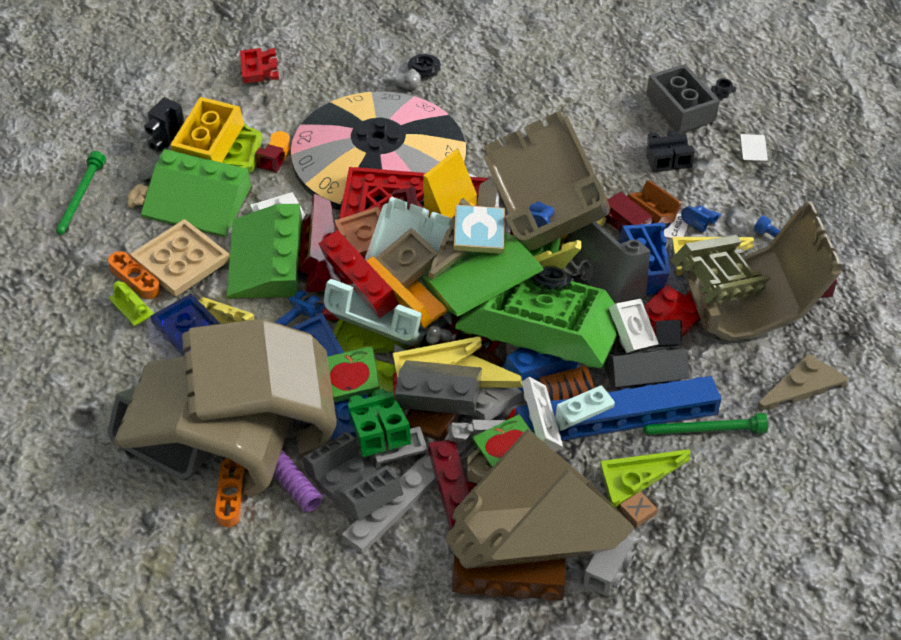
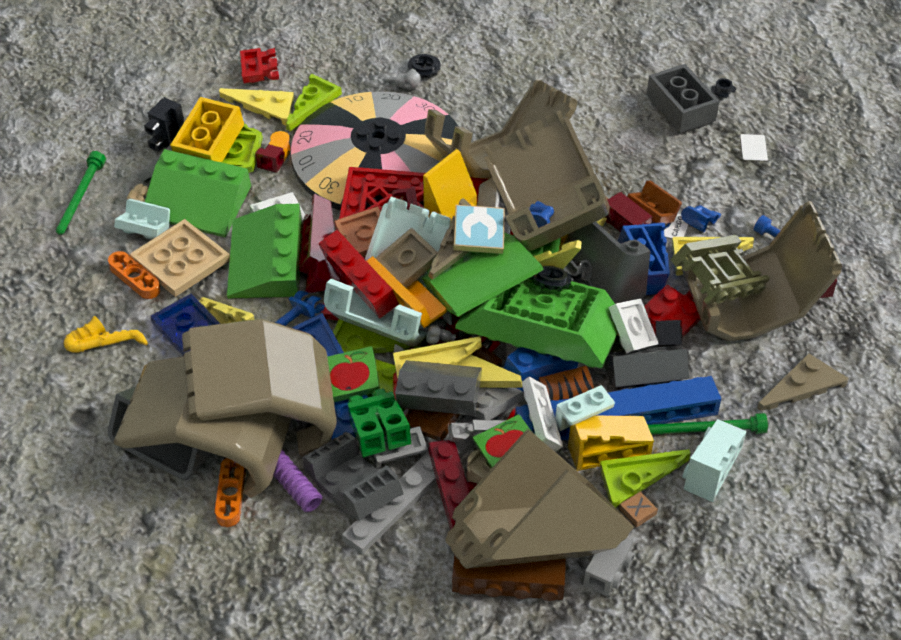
(90, 336): none -> yellow piece
(129, 304): lime hinge -> none
(143, 219): none -> light aqua bracket
(268, 103): none -> light yellow wing
(313, 97): none -> lime wing
(535, 105): none -> dark tan windscreen
(608, 439): none -> yellow wedge
(669, 152): black hips -> none
(713, 459): none -> light aqua wedge

